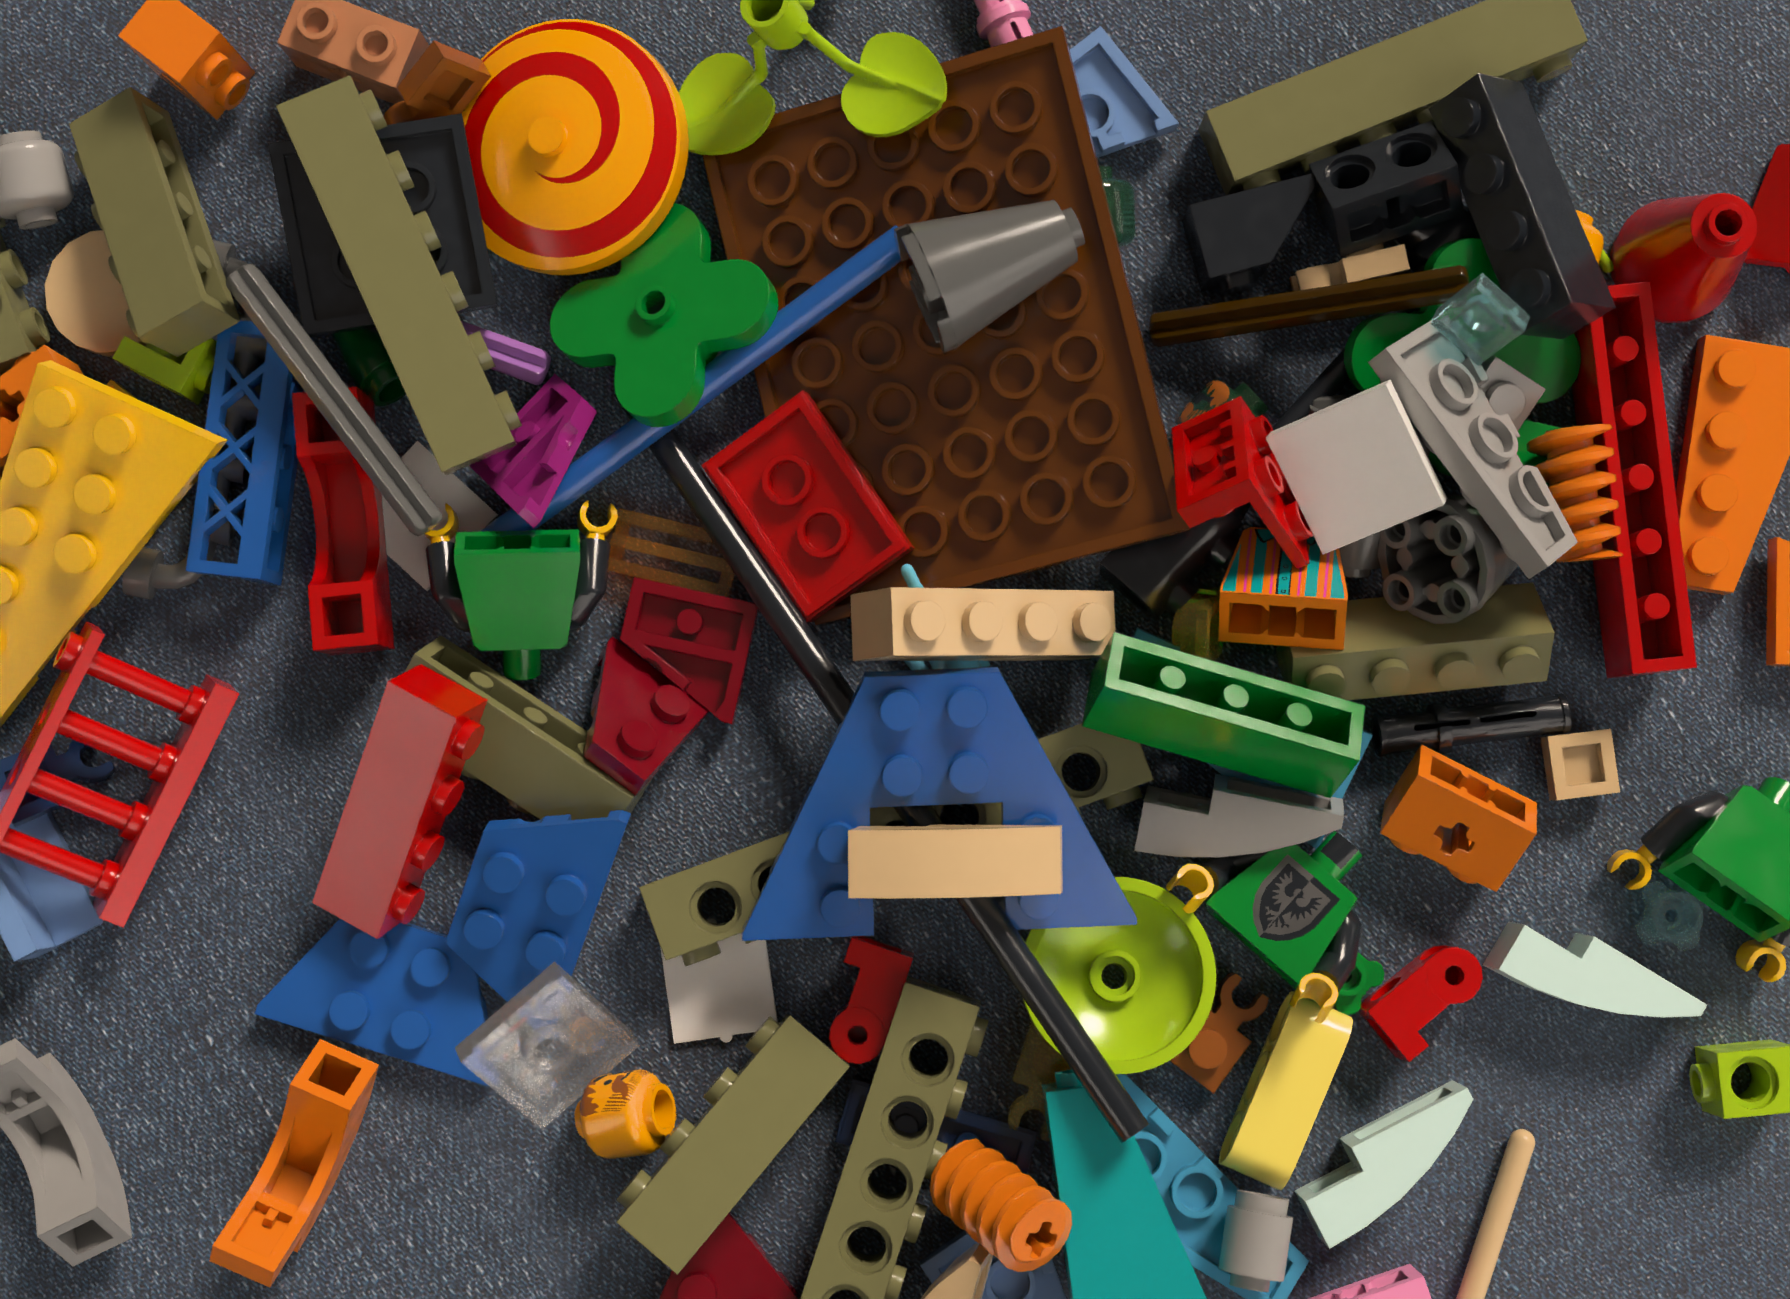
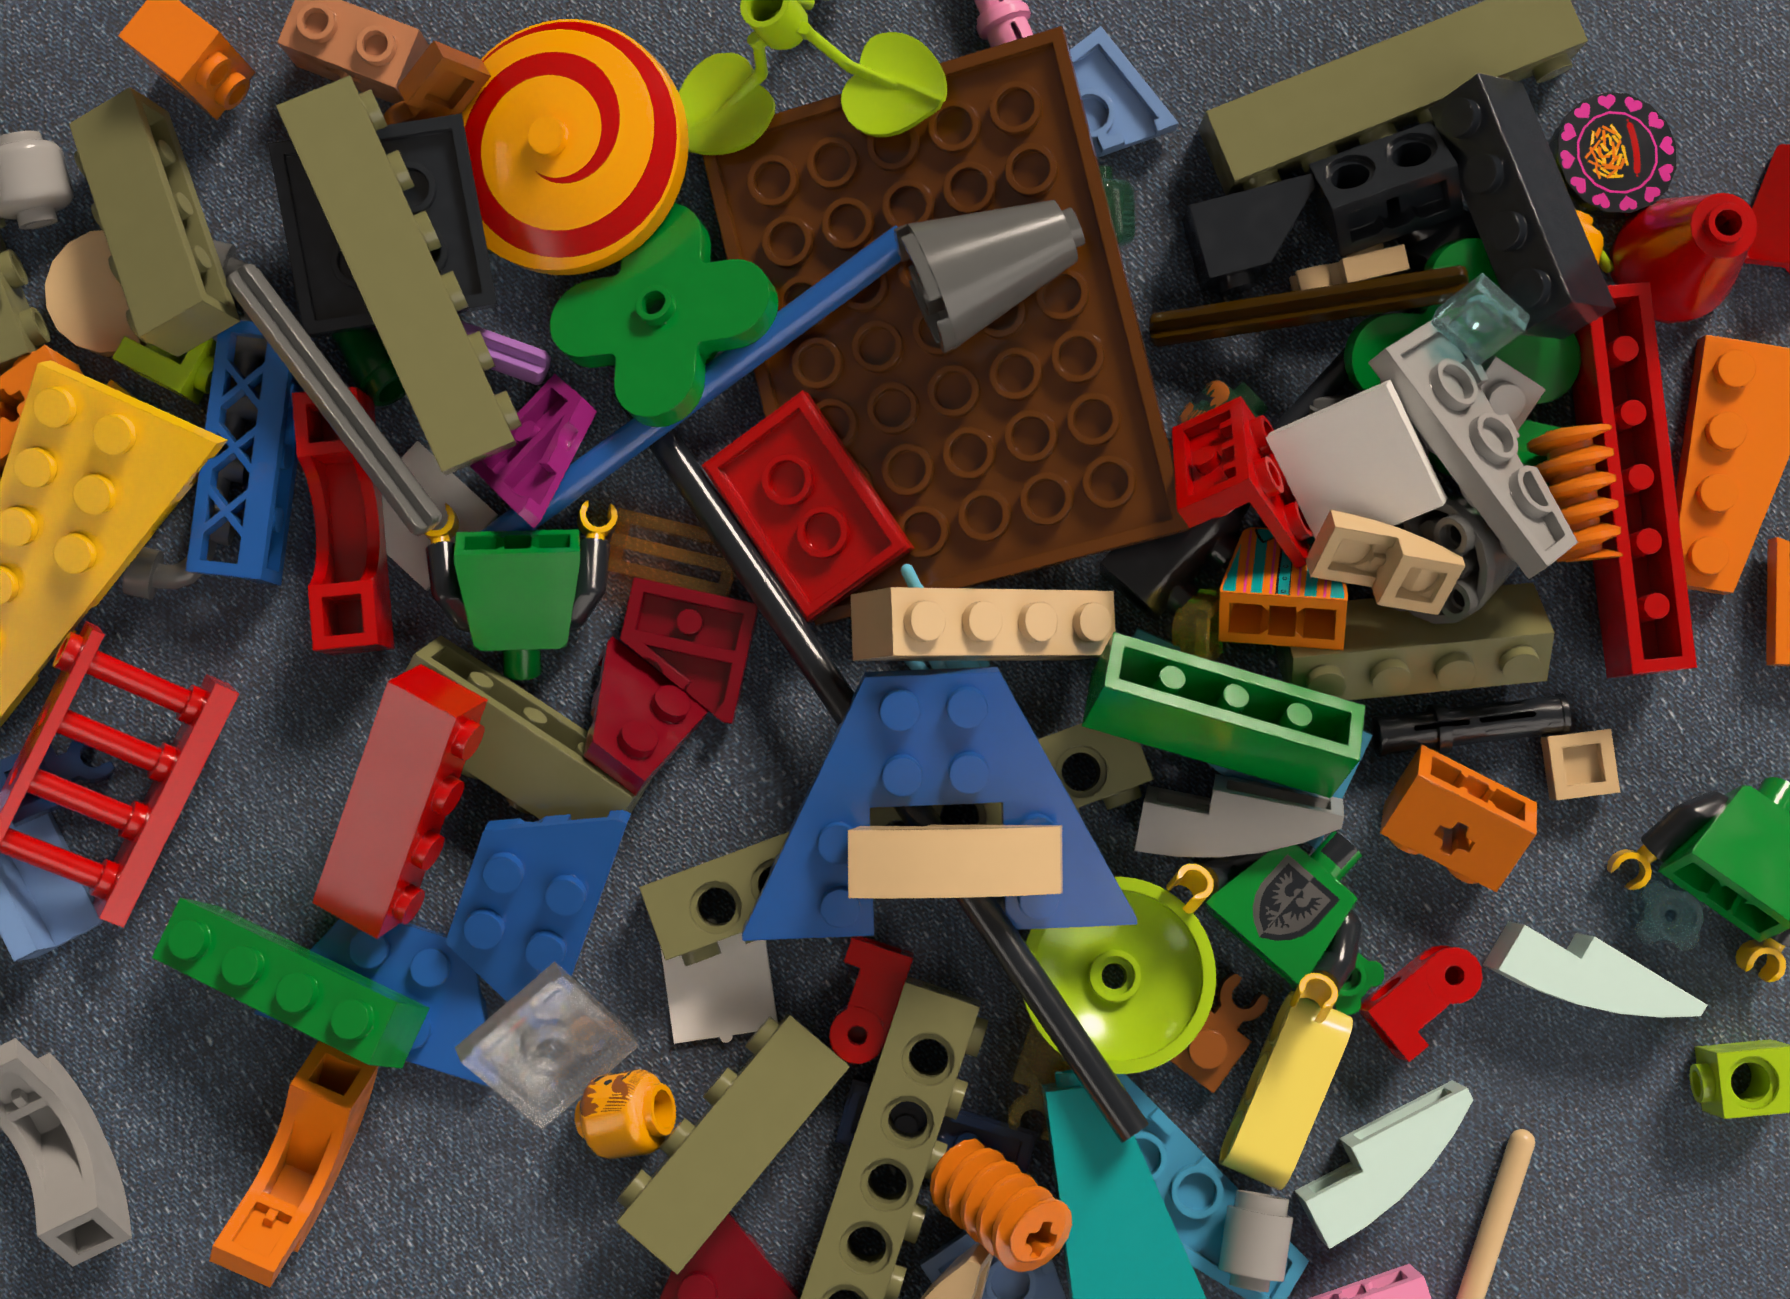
(291, 983): none -> green brick
(1396, 563): none -> tan slope
(1614, 154): none -> black tile

